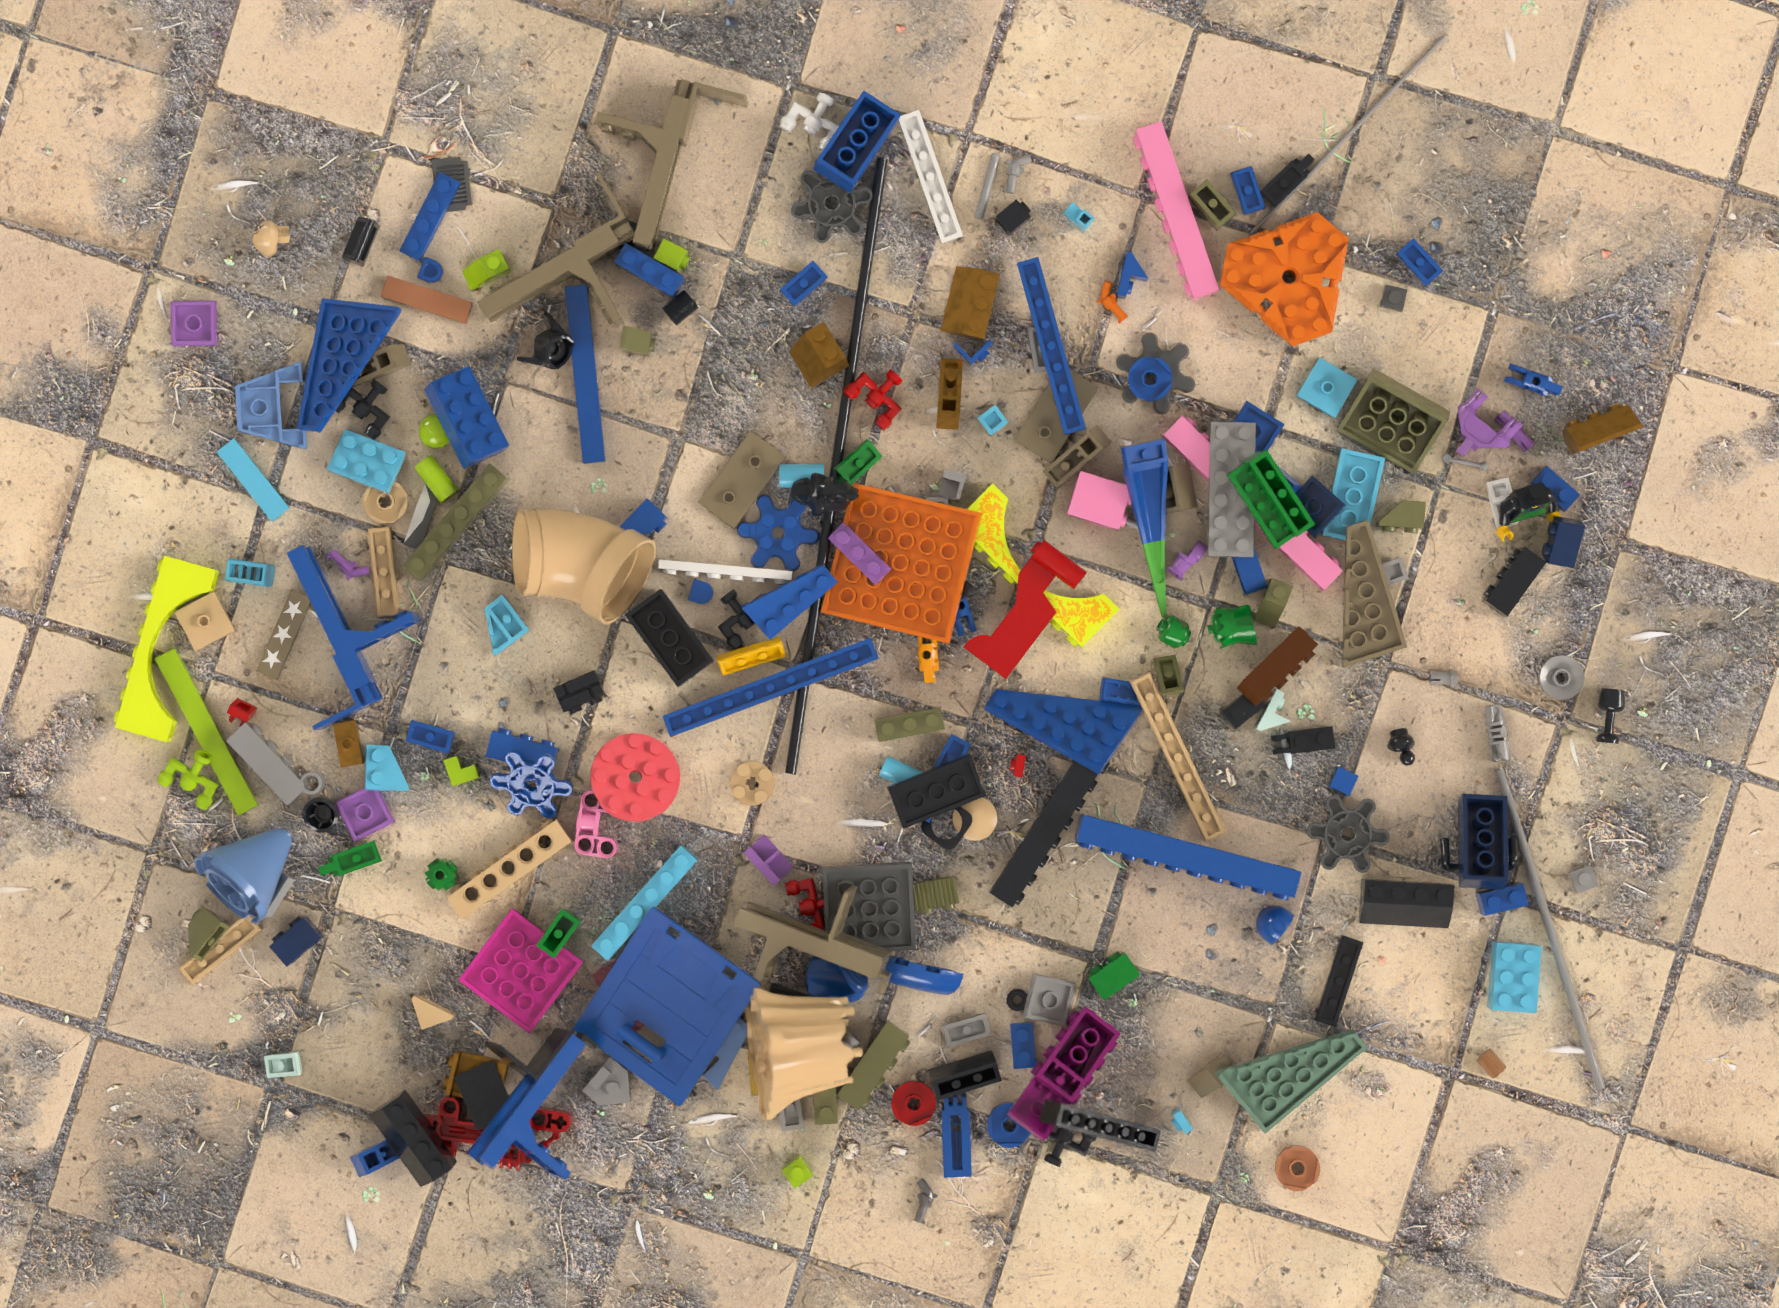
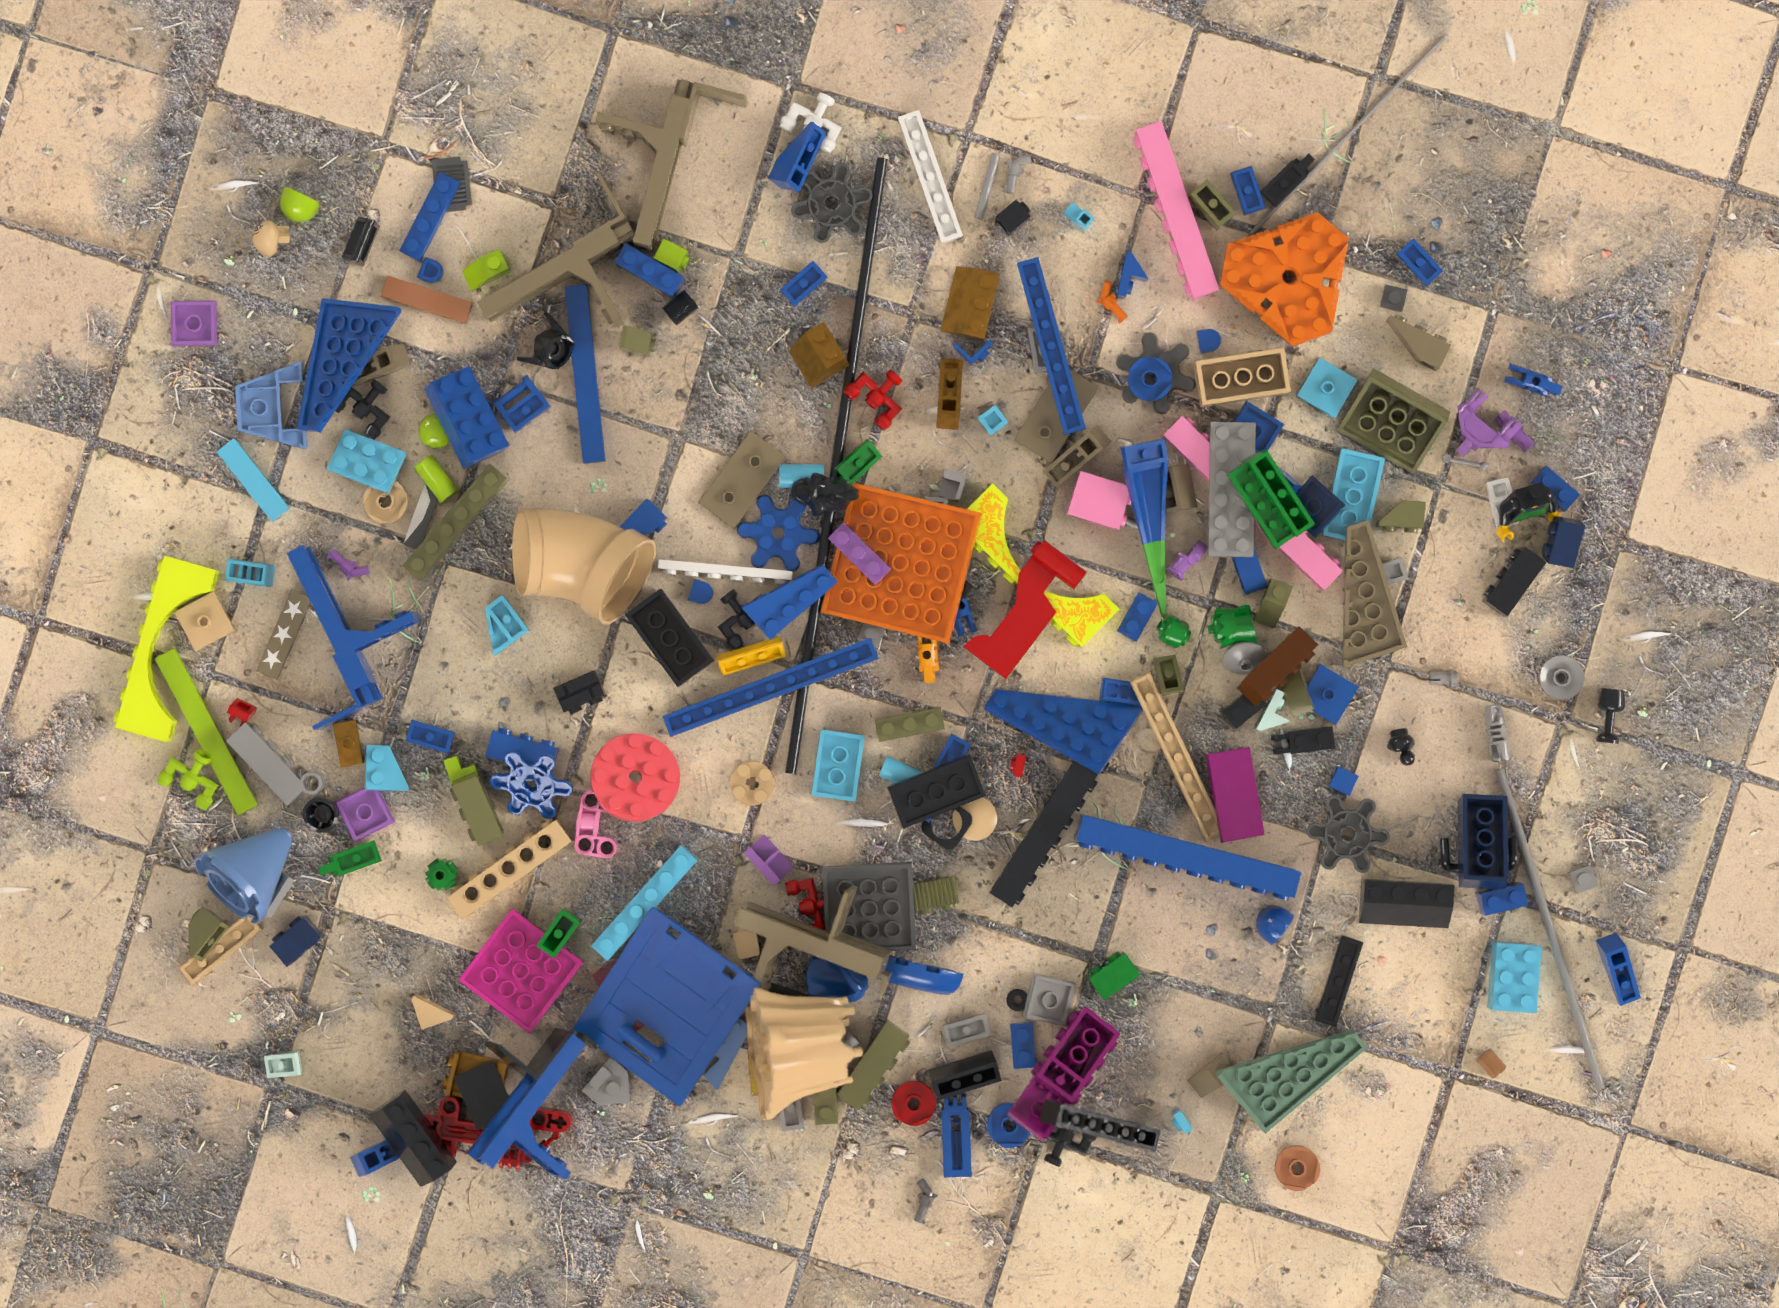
(297, 206): none -> lime helmet
(384, 571): tan tile -> none
(476, 809): none -> olive brick
(526, 409): none -> blue plate
(746, 943): none -> tan brick
(796, 160): none -> blue slope
(797, 1171): lime brick -> none
(838, 765): none -> medium azure plate
(856, 141): blue brick -> none
(873, 632): none -> light grey plate
(1137, 617): none -> blue plate
(1208, 340): none -> blue tile
(1235, 794): none -> magenta tile
(1242, 377): none -> tan brick
(1243, 657): none -> light grey dish
(1297, 695): none -> olive slope
(1330, 693): none -> blue plate
(1422, 346): none -> dark tan slope
(1600, 428): pearl gold slope -> none
(1618, 968): none -> blue slope

